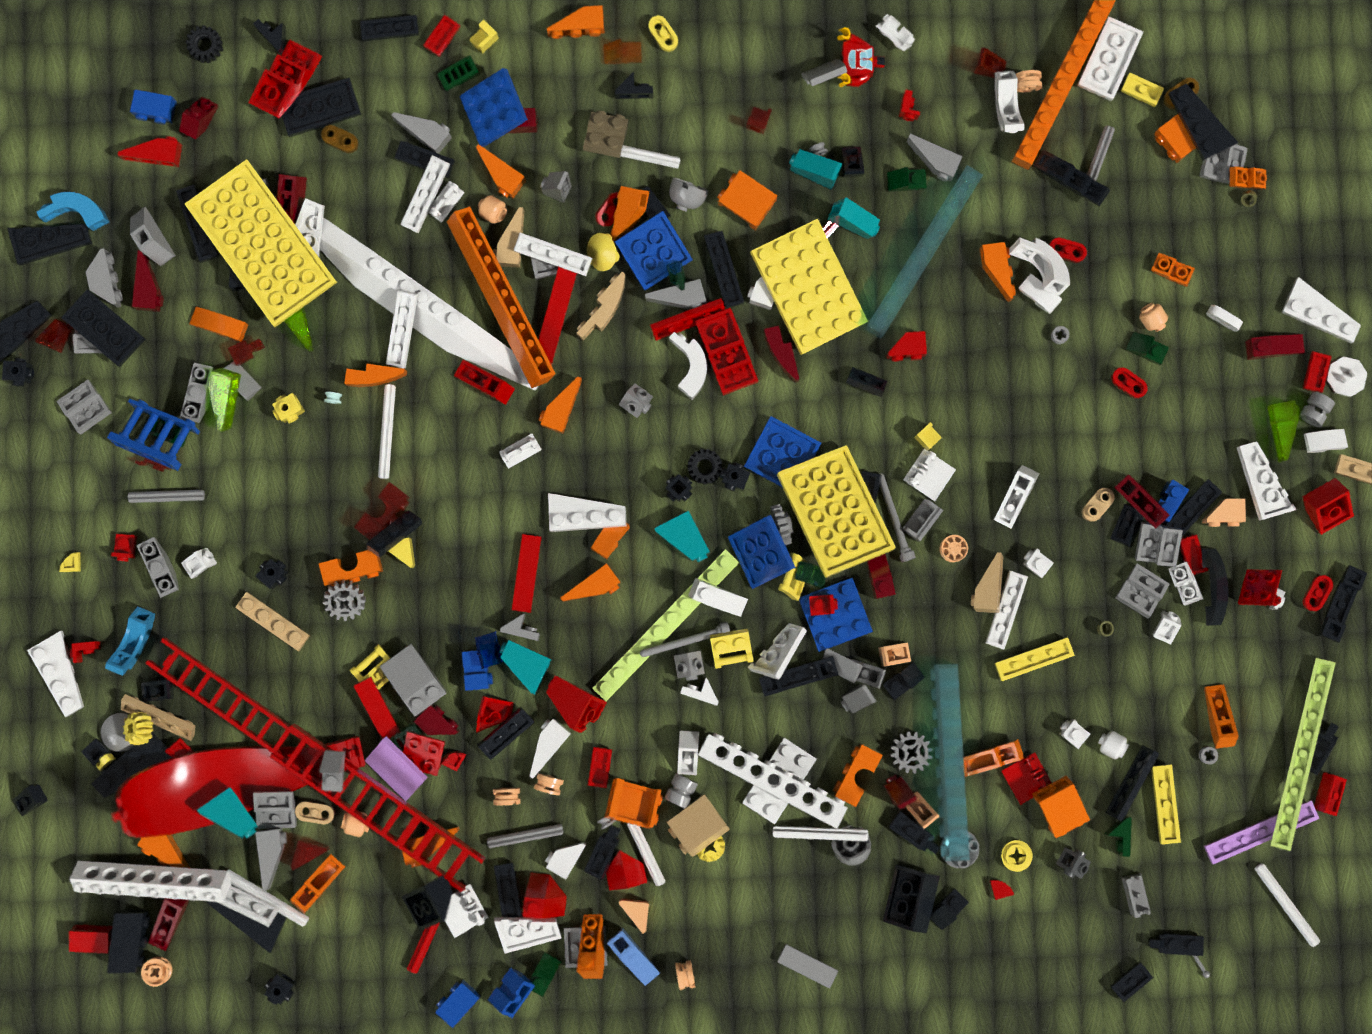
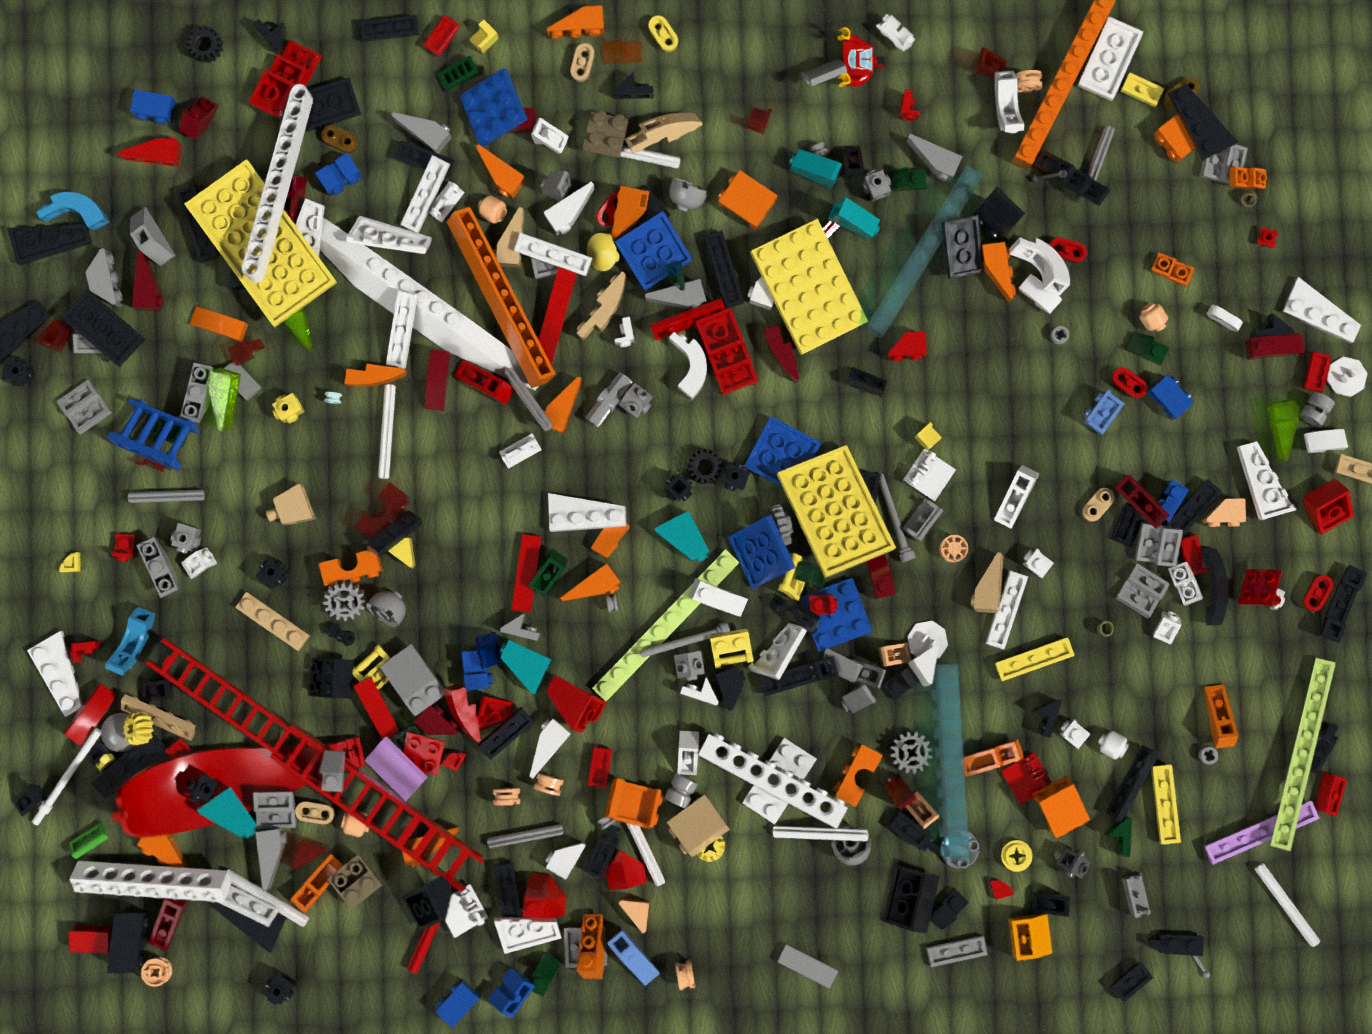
(46, 806): none -> white bar
(88, 840): none -> bright green plate
(89, 714): none -> red slope
(192, 538): none -> light grey brick
(200, 787): none -> black brick
(277, 191): none -> white beam
(292, 507): none -> tan torso
(331, 678): none -> black slope
(336, 632): none -> black piece
(339, 175): none -> blue brick
(356, 881): none -> dark tan slope
(383, 235): none -> white wing
(388, 606): none -> light grey cylinder
(437, 379): none -> dark red slope
(463, 711): none -> slope
(528, 399): none -> light grey axle
(548, 572): none -> dark green slope
(549, 136): none -> white slope
(565, 212): none -> white slope
(582, 63): none -> tan plate
(609, 399): none -> light grey piece
(612, 603): none -> light grey bush
(626, 329): none -> white bracket
(666, 126): none -> tan slope
(731, 685): none -> black slope
(796, 613): none -> black hinge
(877, 191): none -> light grey brick
(924, 665): none -> white slope
(925, 636): none -> white piece
(956, 951): none -> light grey tile
(962, 246): none -> black tile
(998, 214): none -> black slope
(1030, 936): none -> light orange slope
(1050, 711): none -> black slope
(1051, 904): none -> black slope
(1062, 173): none -> dark grey hinge
(1103, 411): none -> medium blue bracket
(1170, 397): none -> blue brick
(1267, 242): none -> red plate
(1275, 327): none -> black slope

